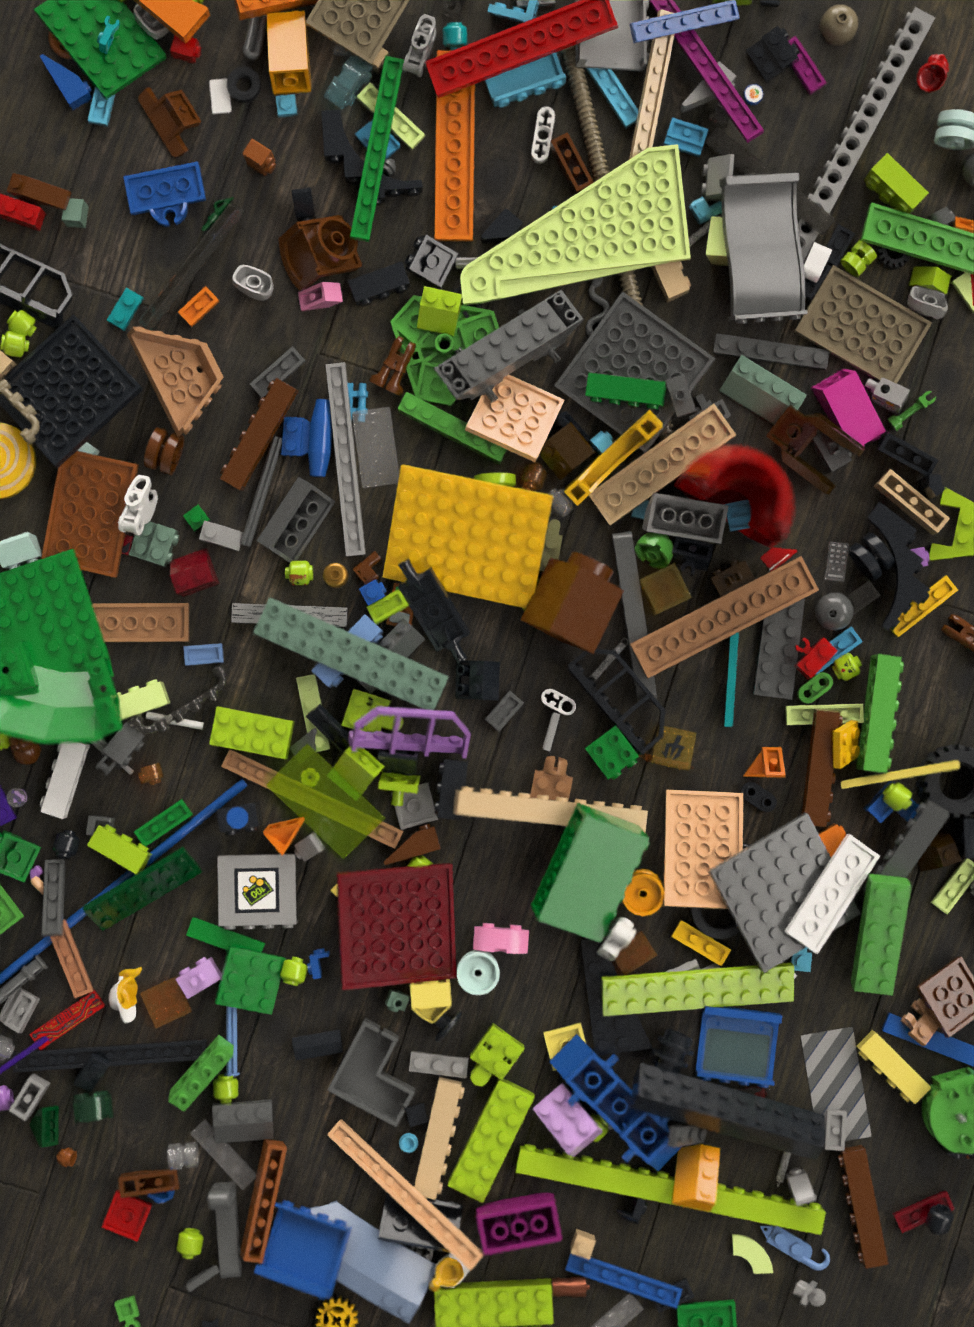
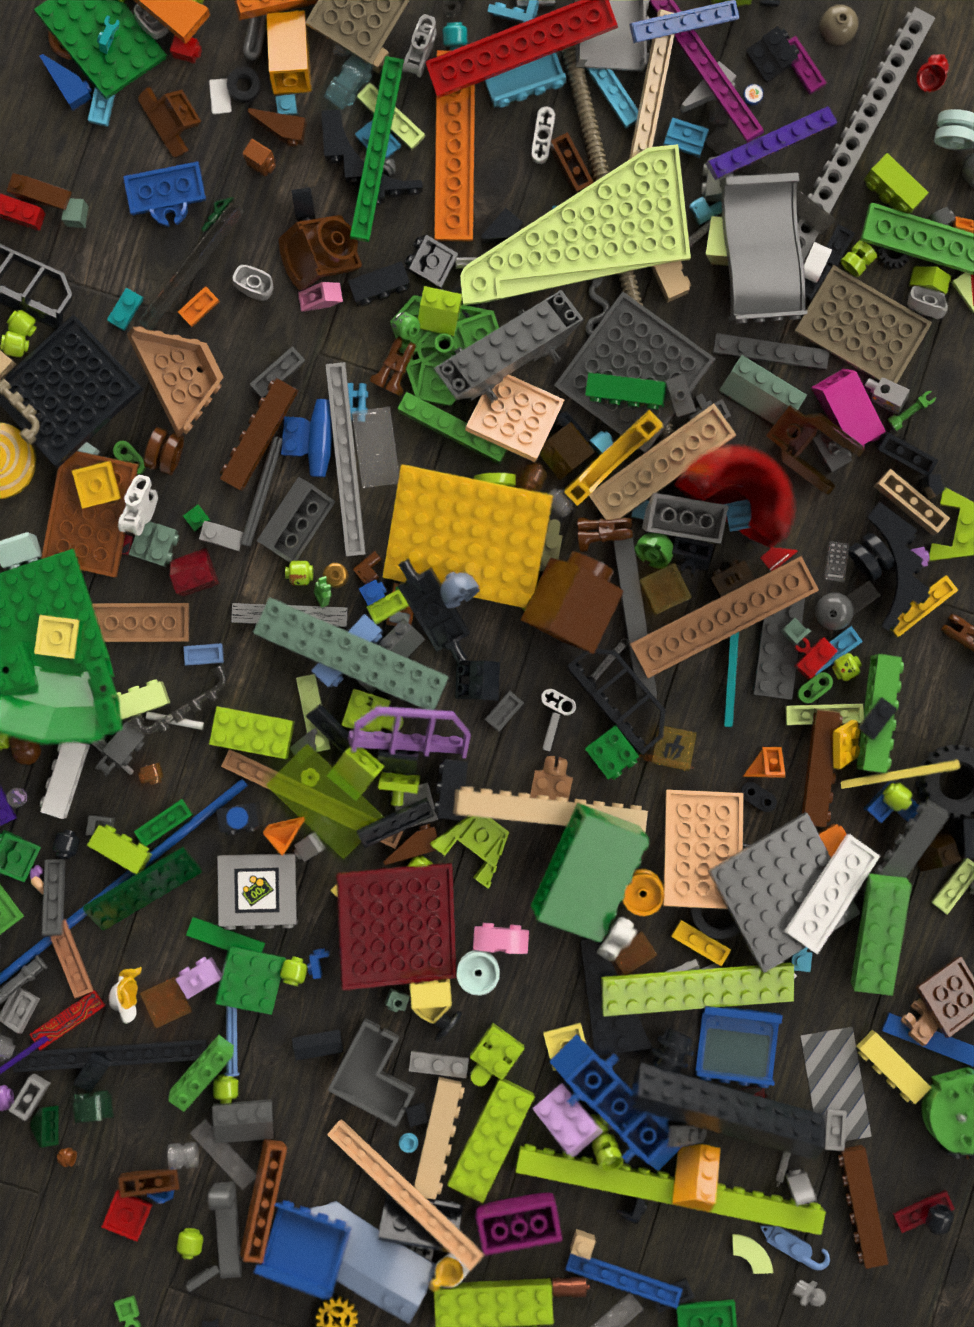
(57, 636): none -> light yellow plate
(96, 484): none -> yellow plate
(131, 455): none -> bright green plate
(285, 127): none -> reddish brown slope
(322, 591): none -> bright green plate
(395, 823): none -> black tile
(405, 326): none -> bright green head
(457, 588): none -> sand blue cylinder
(482, 837): none -> lime wing
(607, 1153): none -> lime wheel
(609, 530): none -> reddish brown piece
(771, 143): none -> dark purple plate
(794, 631): none -> sand green panel
(877, 718): none -> black plate

